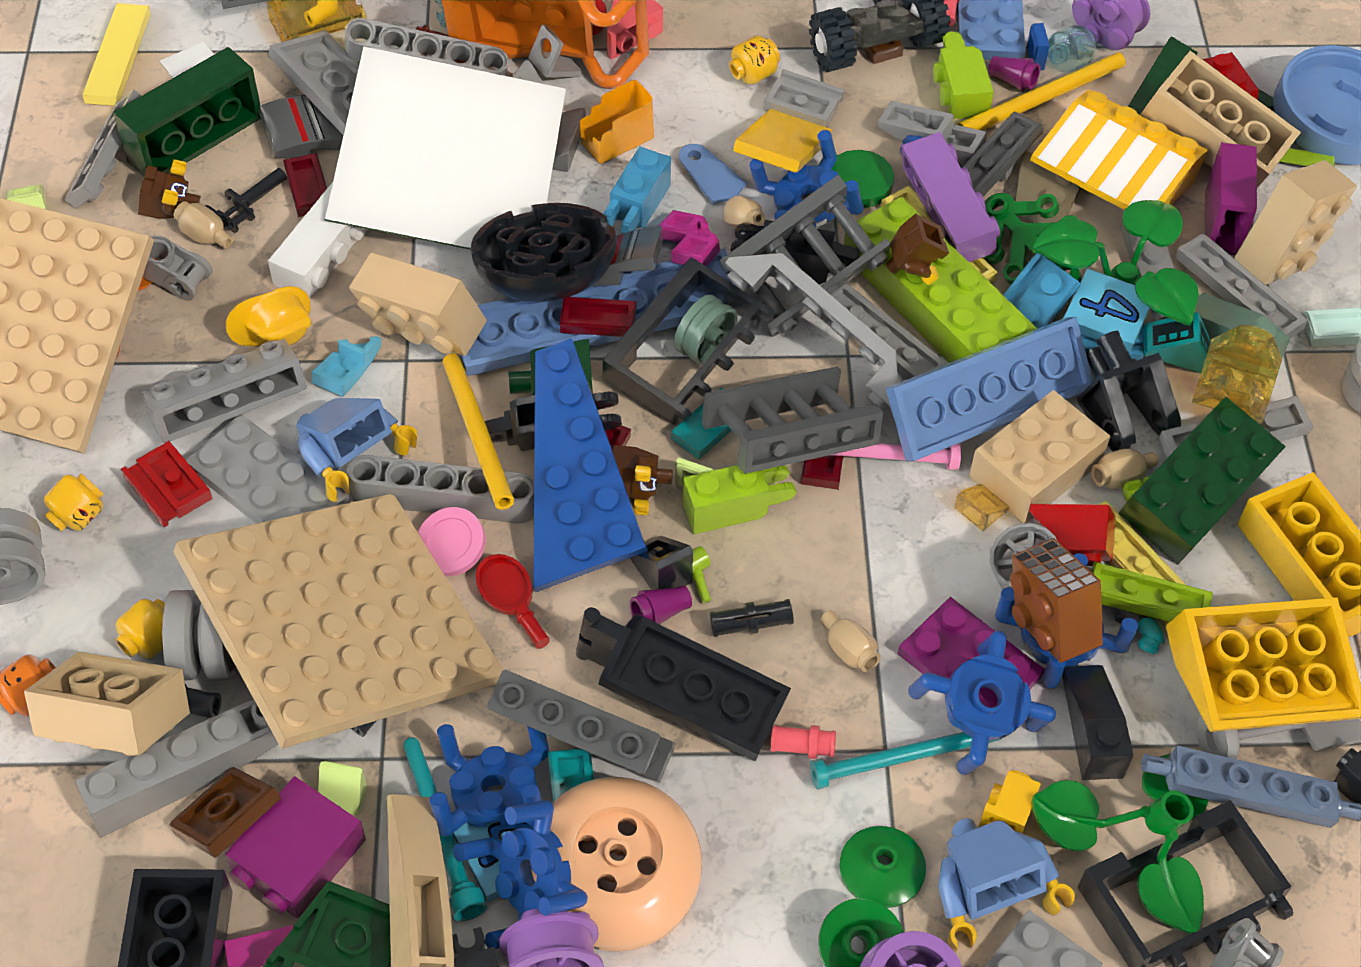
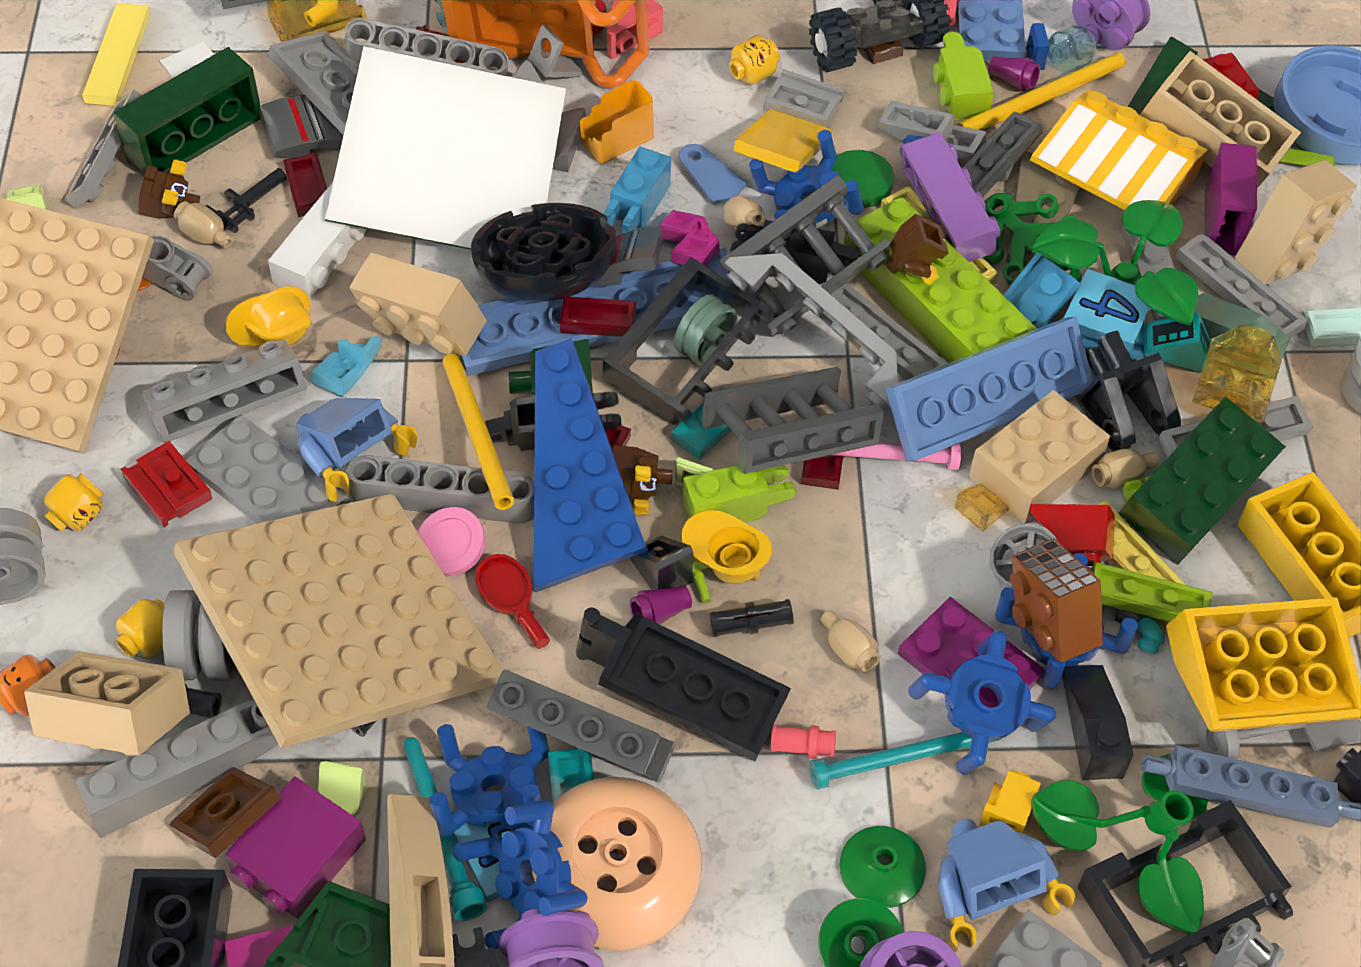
(727, 545): none -> yellow piece

